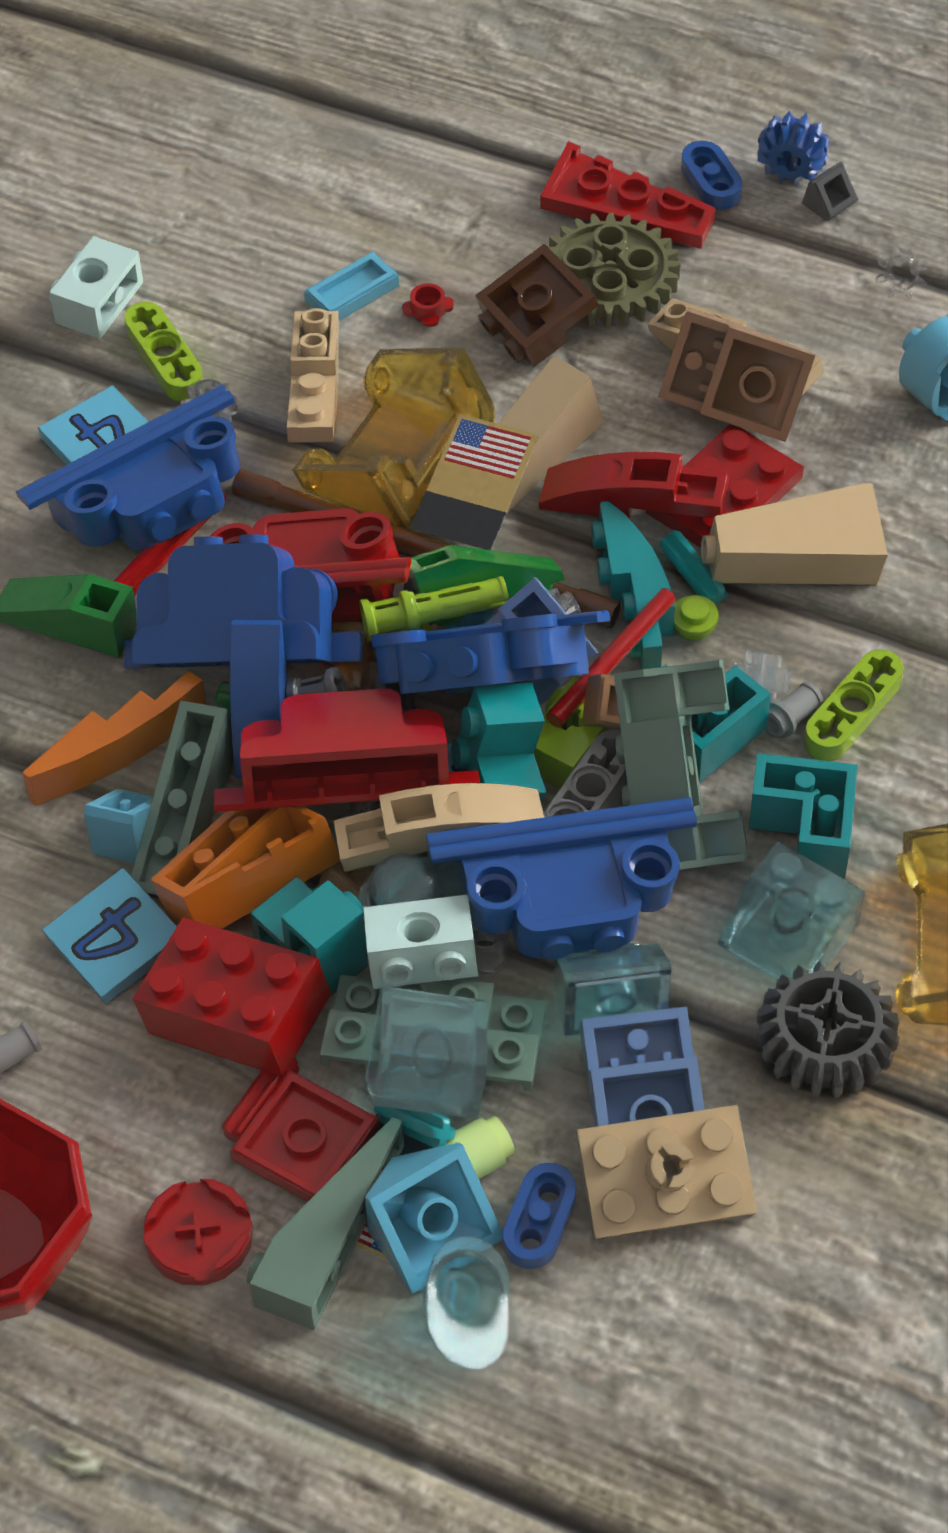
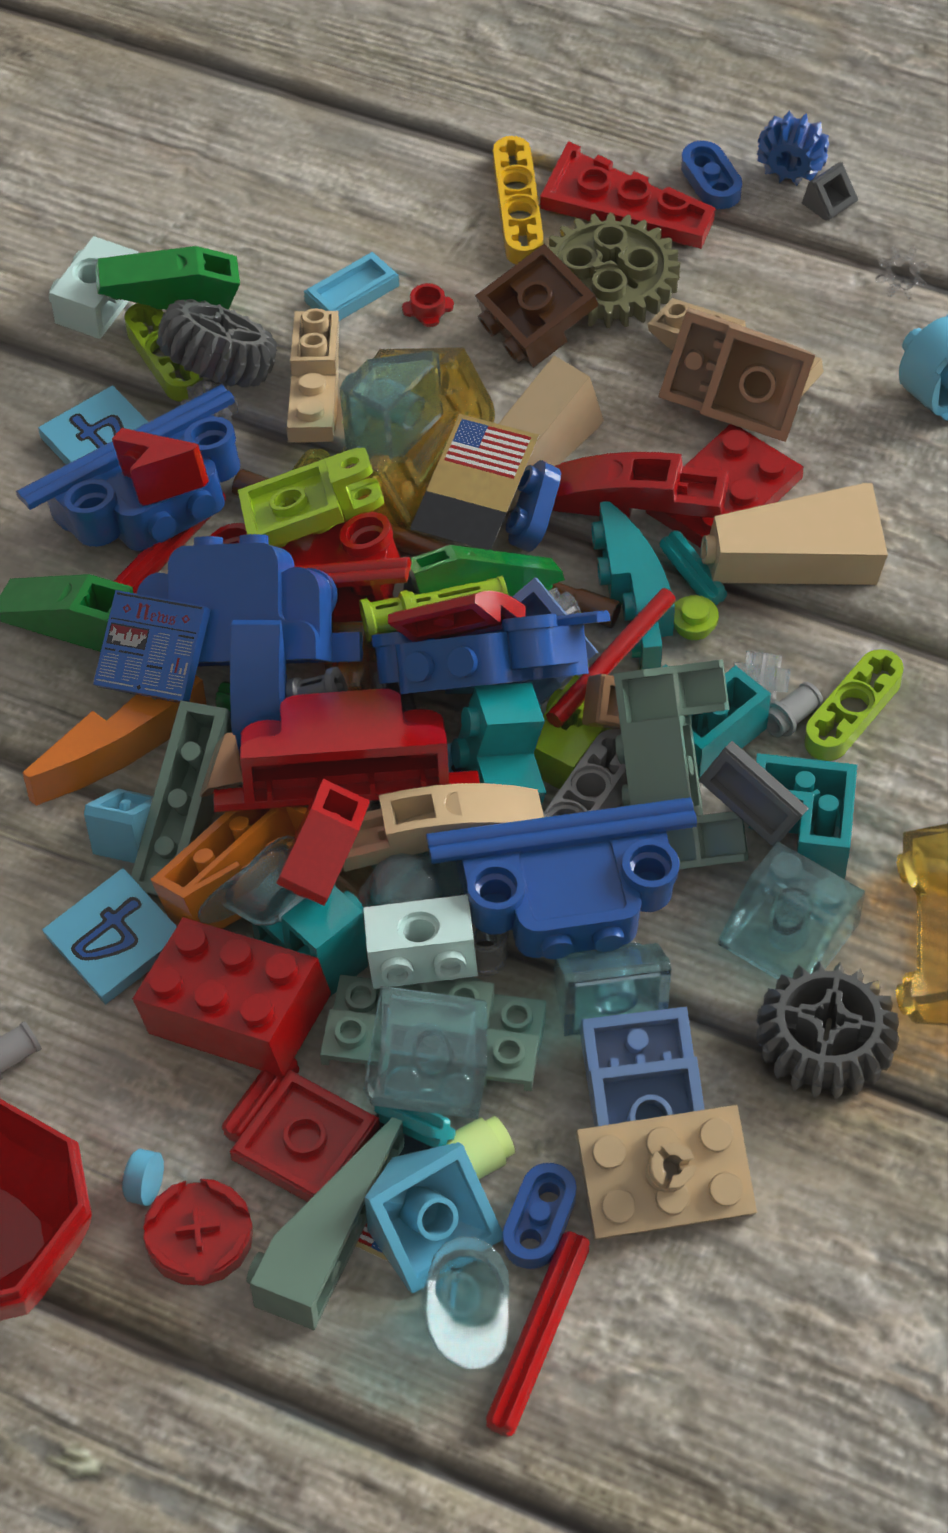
(143, 1177): none -> medium azure tile
(152, 646): none -> blue tile
(159, 465): none -> red slope
(170, 276): none -> green slope
(217, 343): none -> dark grey gear
(224, 767): none -> medium nougat slope
(254, 890): none -> clear light blue piece
(311, 498): none -> lime plate
(323, 842): none -> red slope
(391, 403): none -> clear light blue slope
(457, 616): none -> red slope
(517, 199): none -> yellow beam
(534, 506): none -> blue plate
(537, 1334): none -> red axle
(753, 794): none -> dark grey tile

